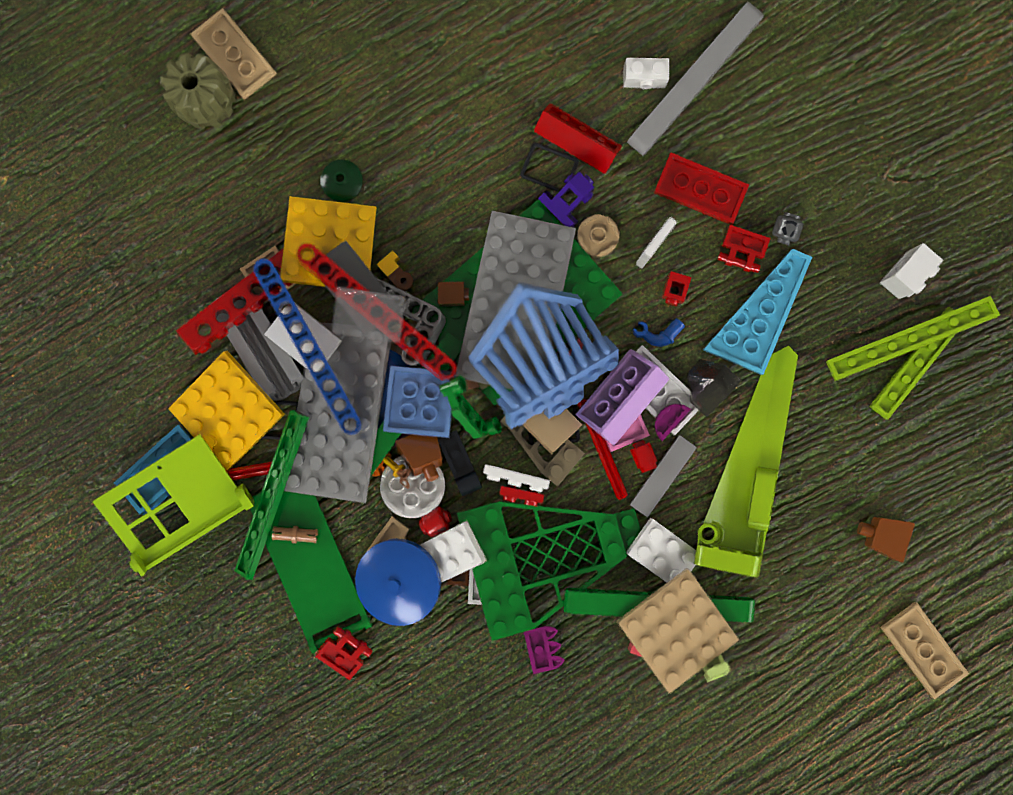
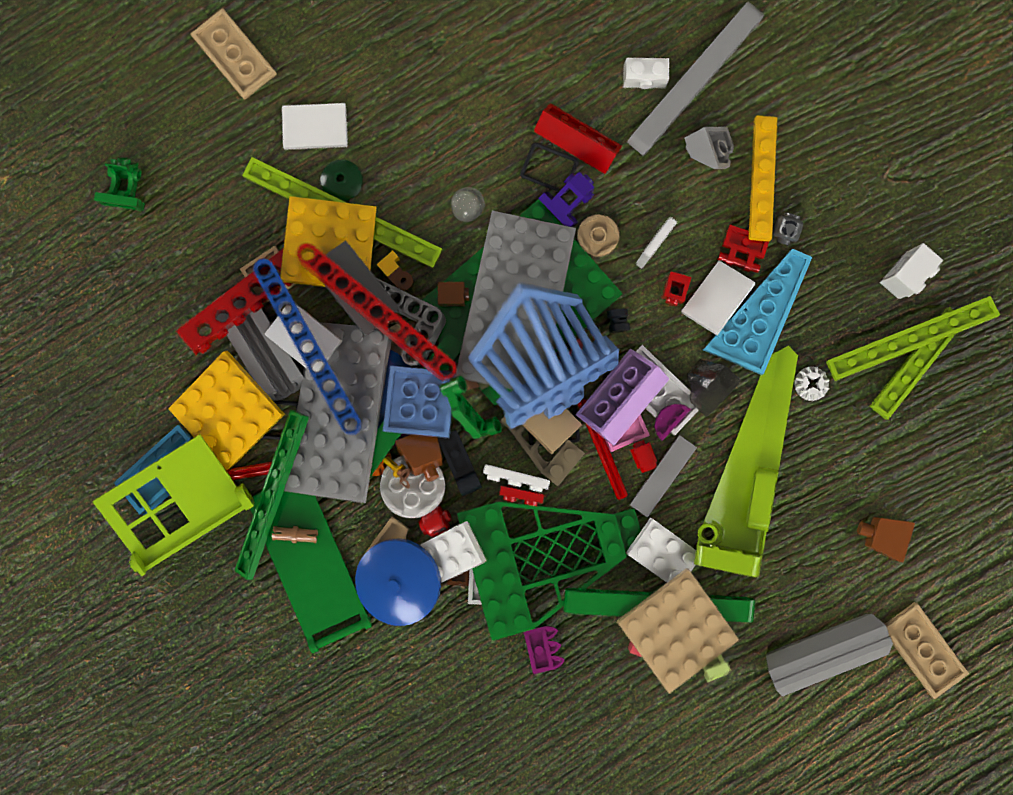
(122, 169): none -> green tile
(198, 90): olive wheel -> none
(314, 126): none -> white tile
(340, 658): red plate -> none
(368, 315): clear piece -> none
(383, 232): none -> lime plate
(467, 204): none -> clear hair
(618, 320): none -> black wheel
(664, 338): blue piece -> none
(701, 188): red plate -> none
(711, 146): none -> light grey slope
(718, 297): none -> white tile
(763, 178): none -> yellow plate
(802, 383): none -> white gear
(828, 653): none -> light grey piece

